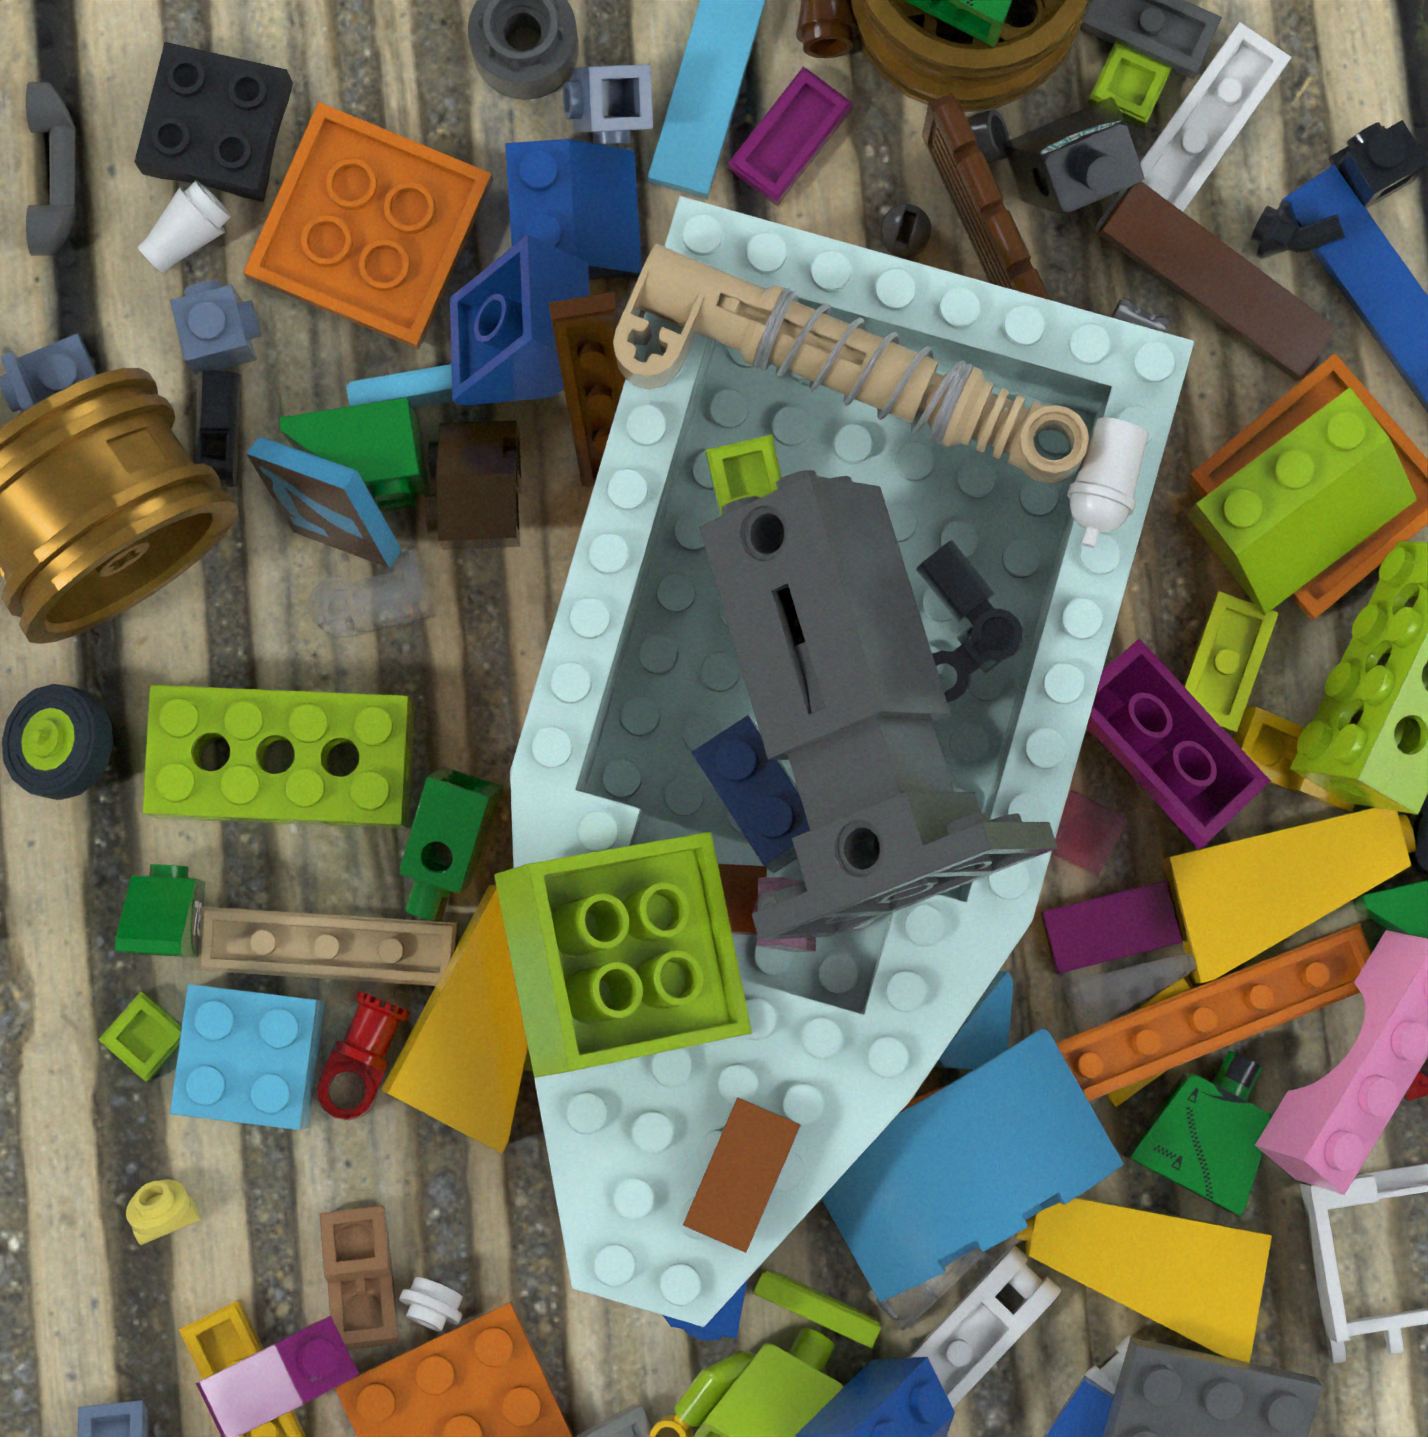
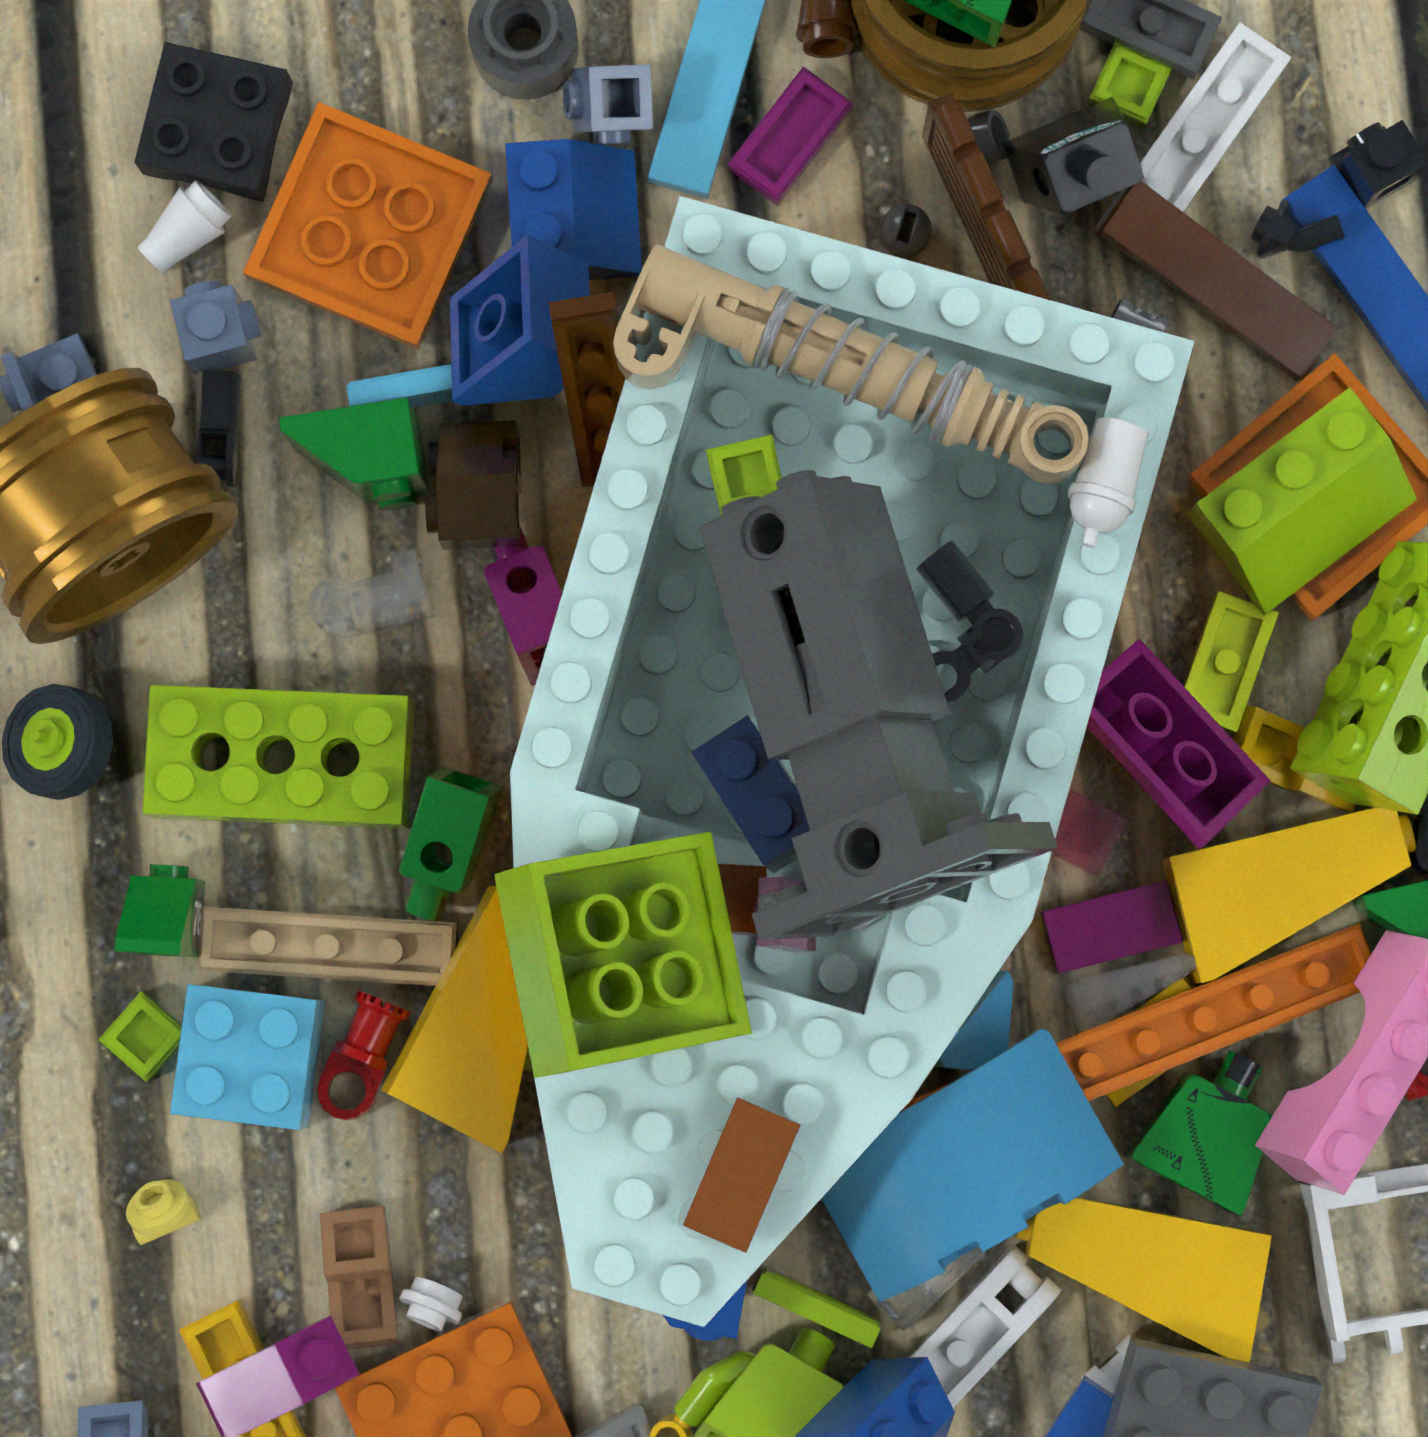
(50, 224): dark grey bar -> none
(324, 501): tile -> none
(526, 599): none -> magenta torso

